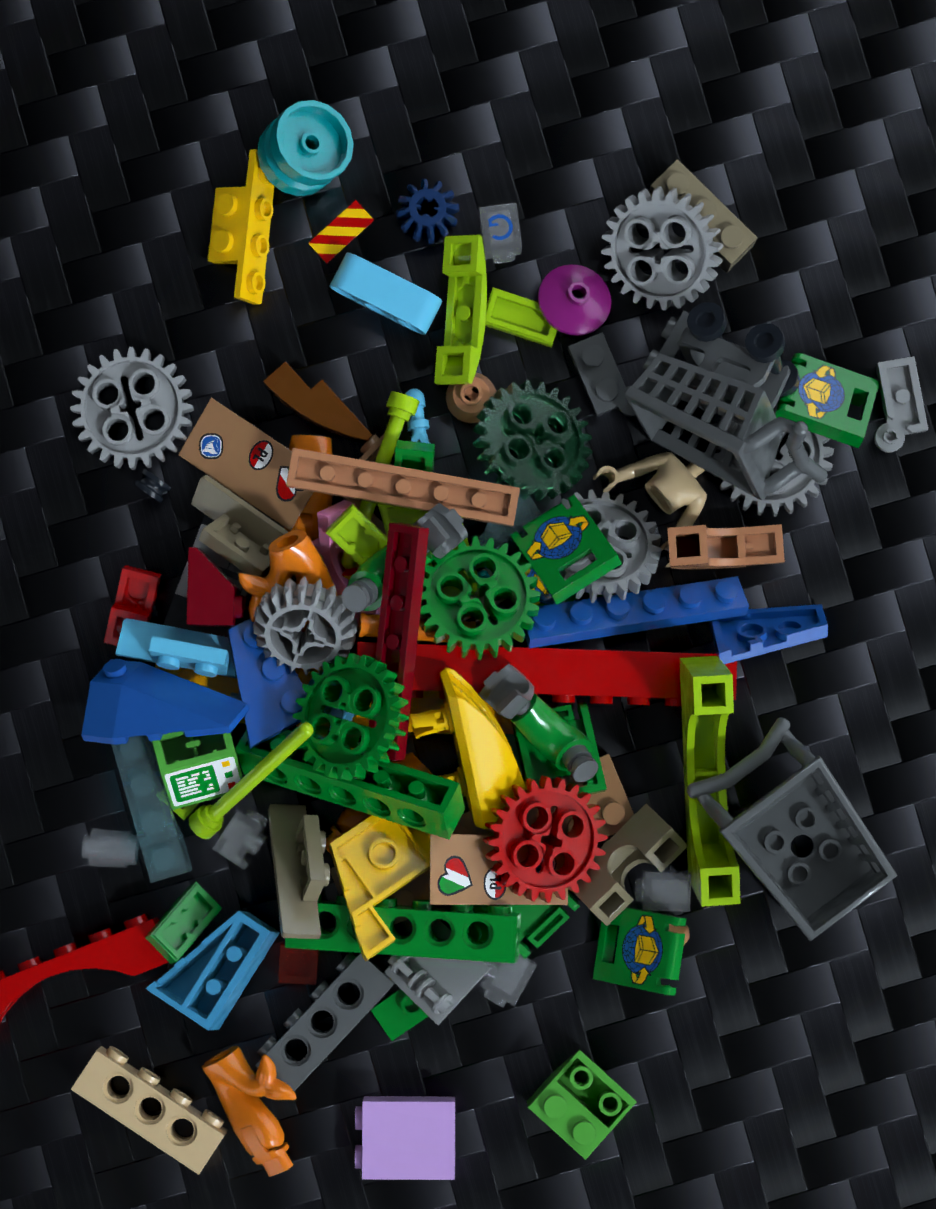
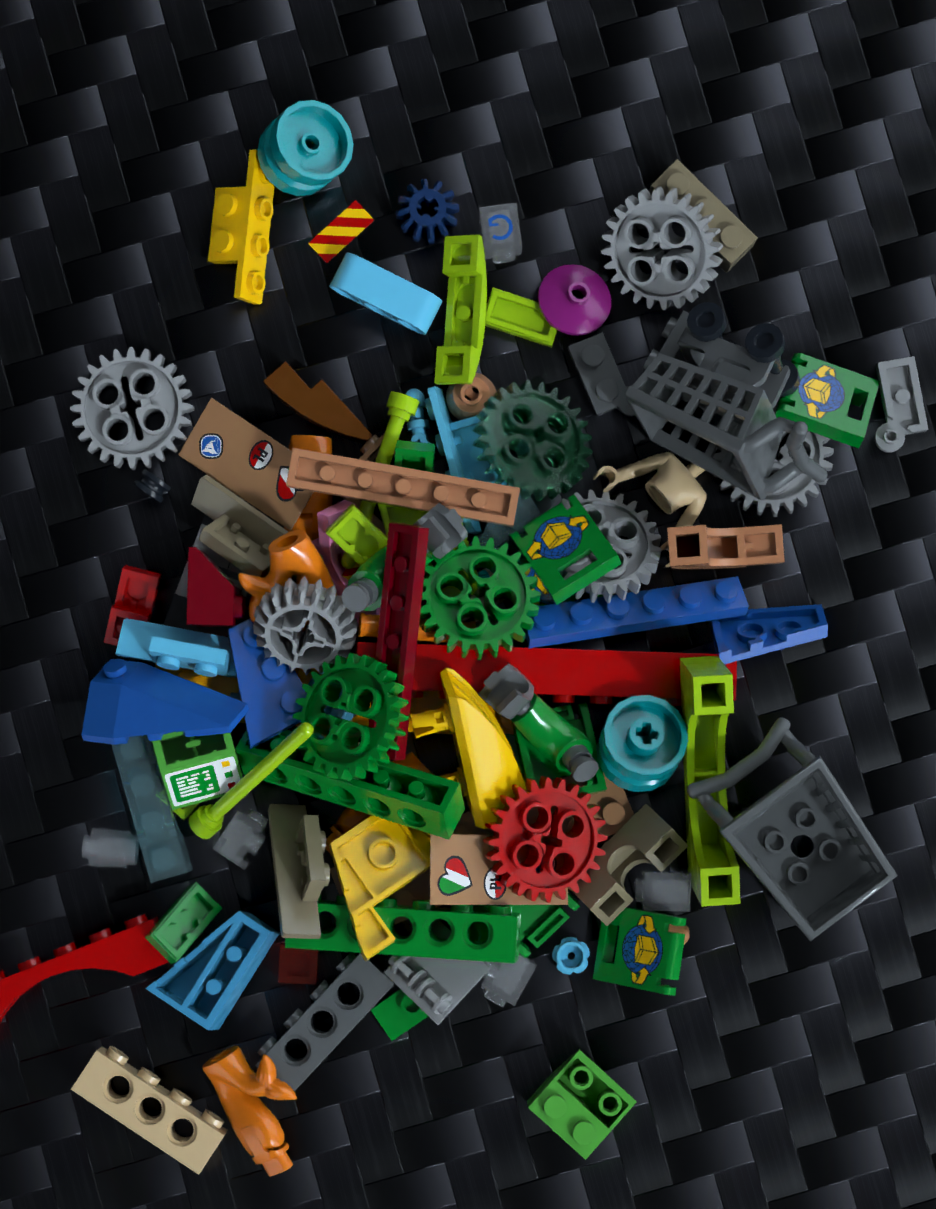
(406, 1138): lavender brick -> none
(456, 443): none -> medium azure bracket
(561, 951): none -> medium azure plate
(642, 743): none -> teal wheel

